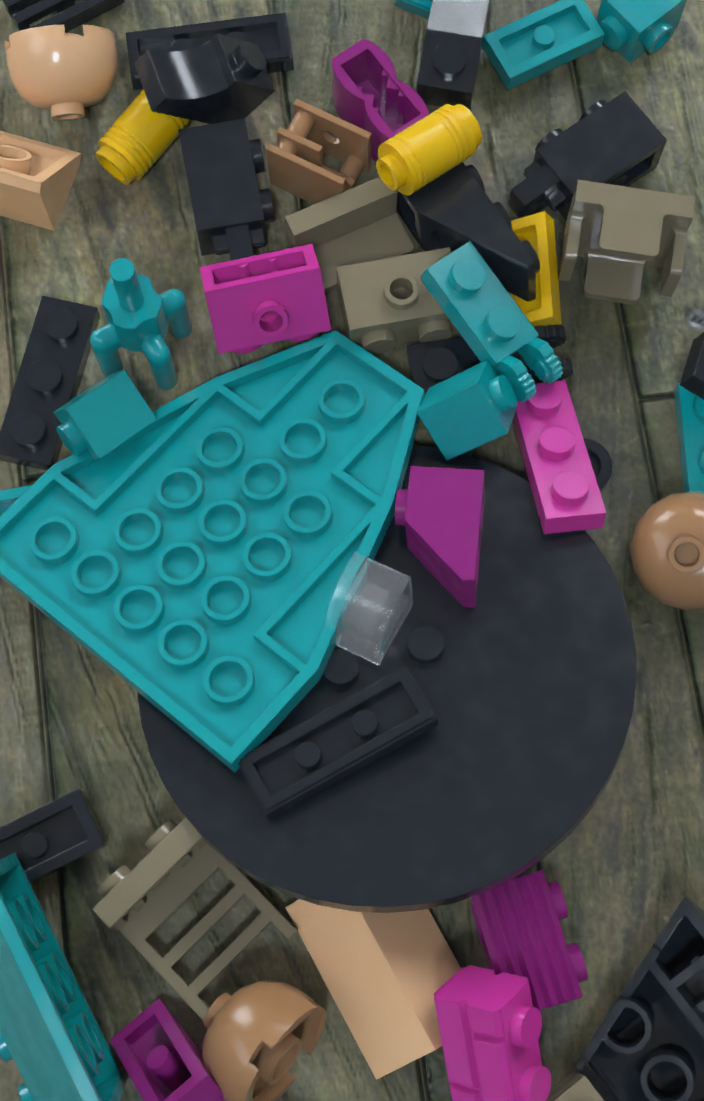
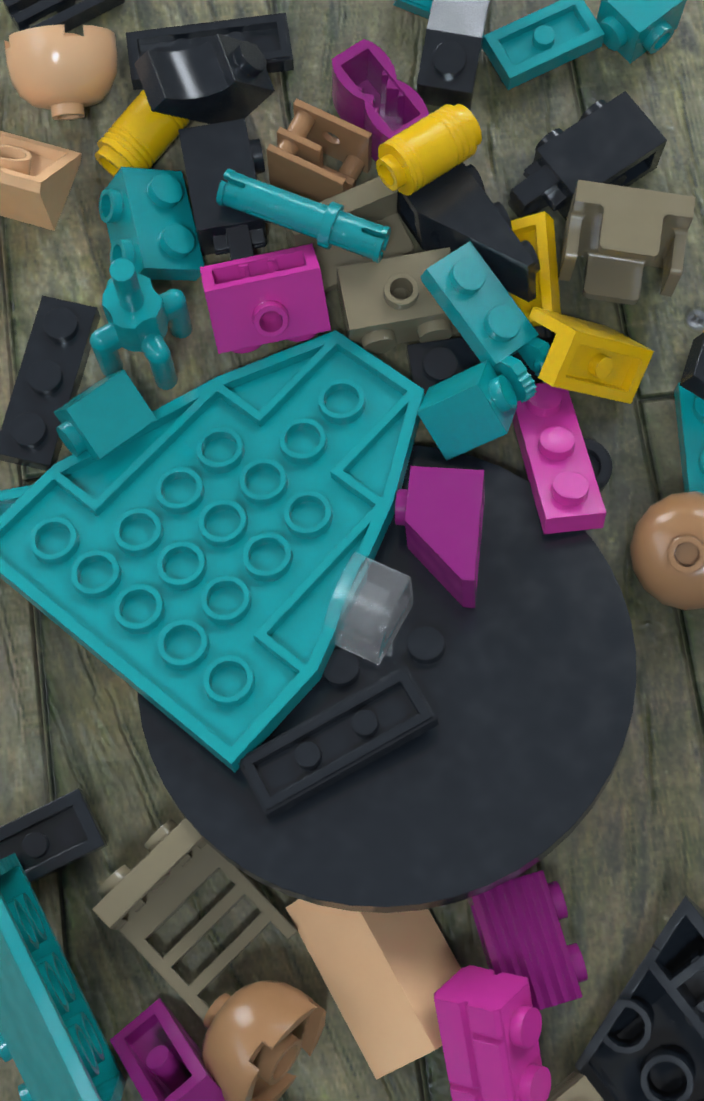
(152, 223): none -> teal bracket
(322, 222): none -> teal pin
(591, 357): none -> yellow panel

